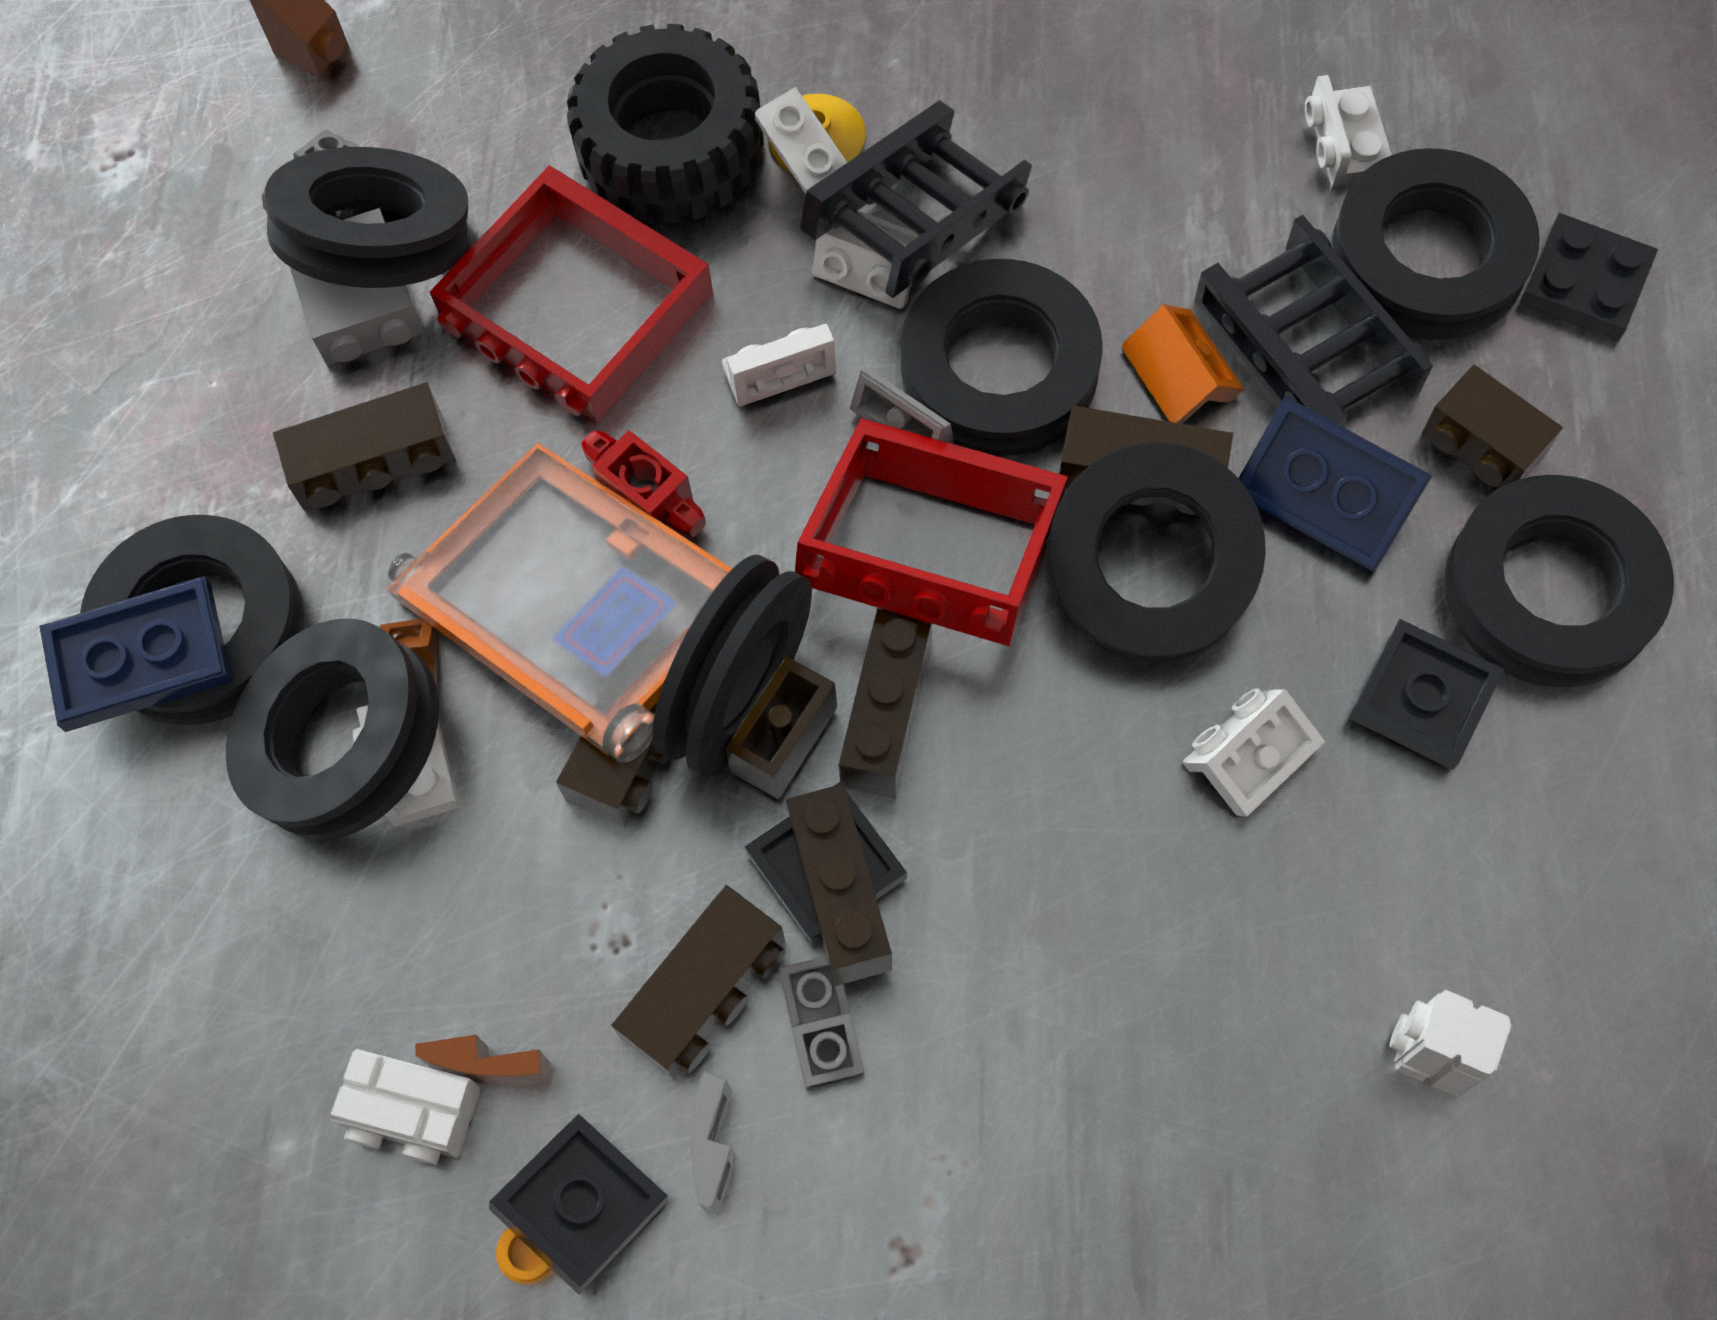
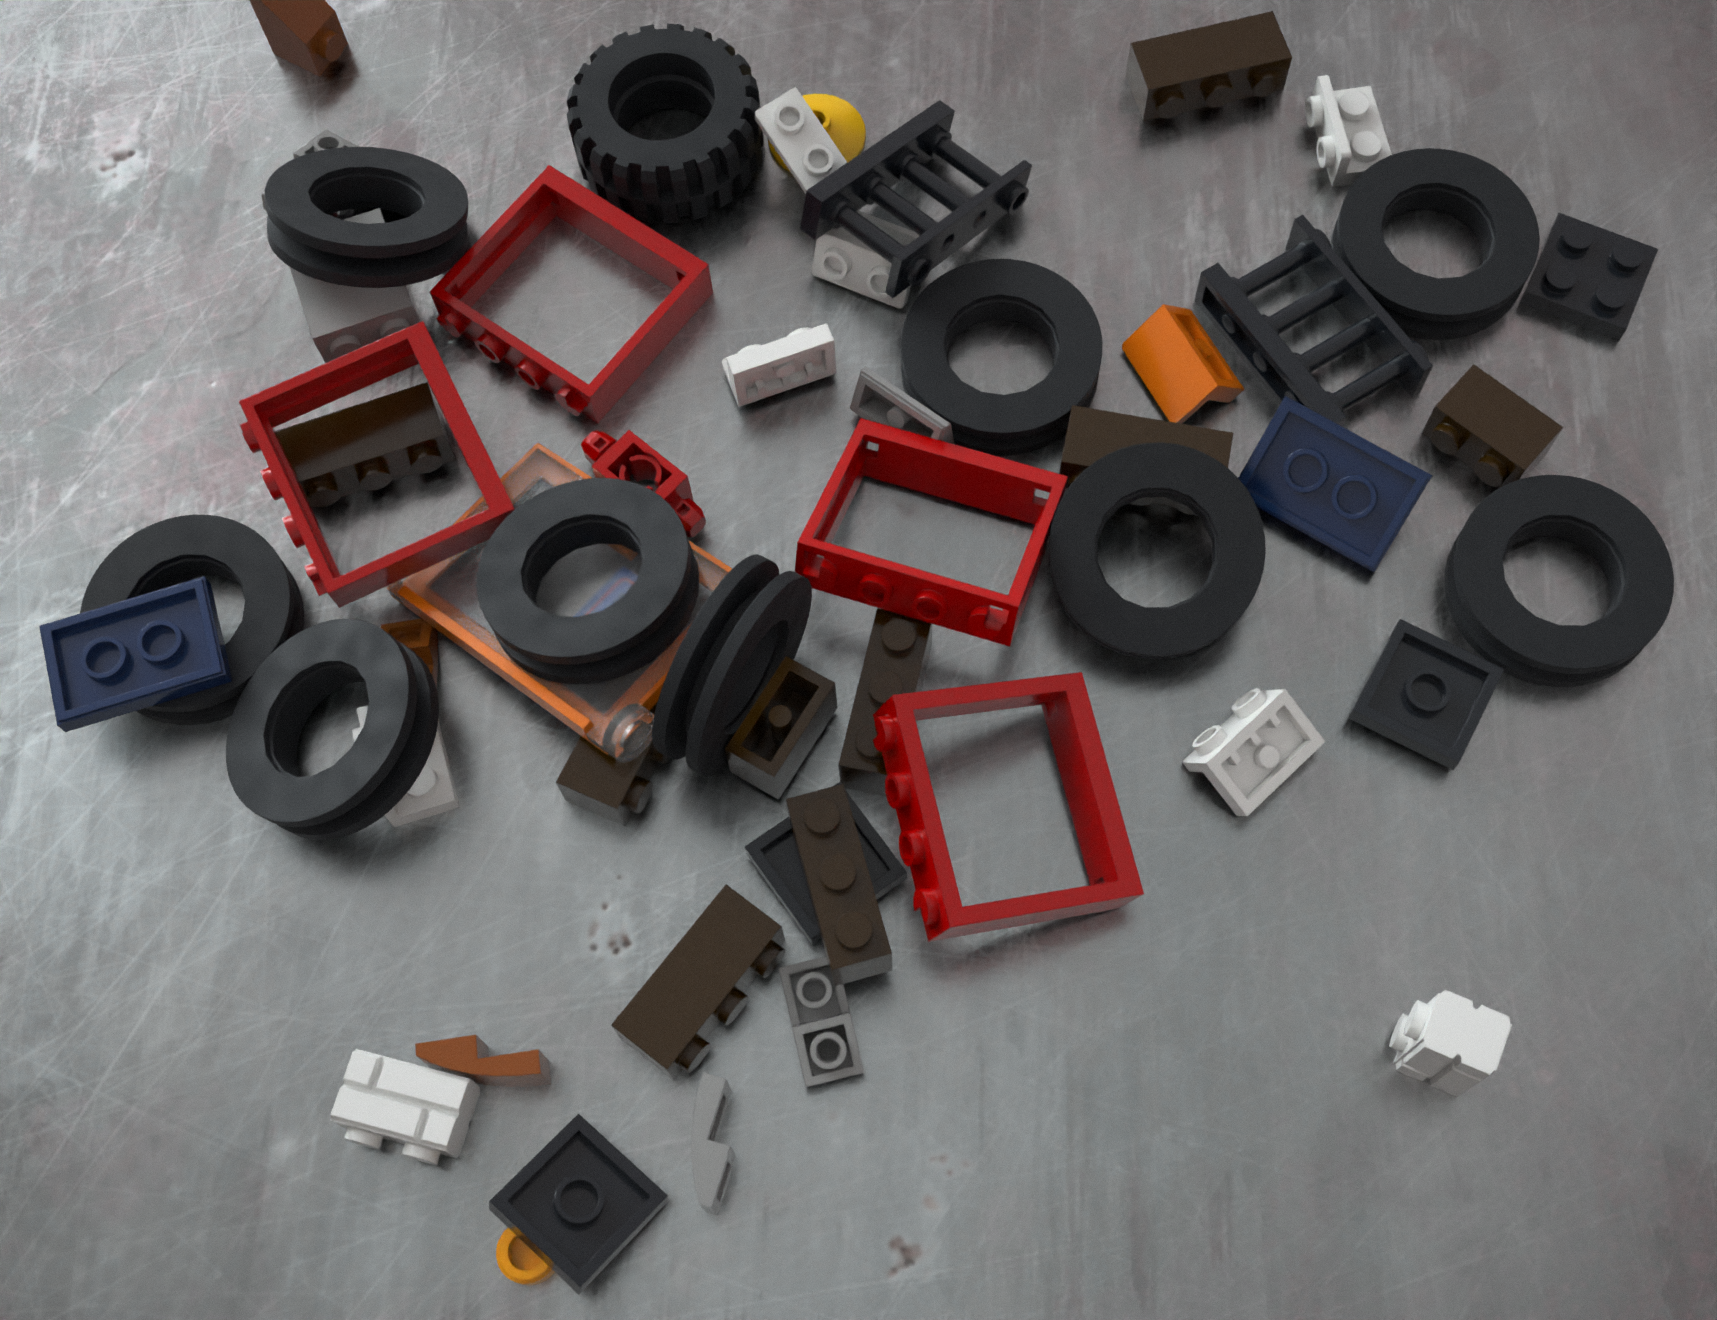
(333, 382): none -> red window
(606, 641): none -> black tyre
(1086, 785): none -> red window
(1208, 66): none -> dark brown brick

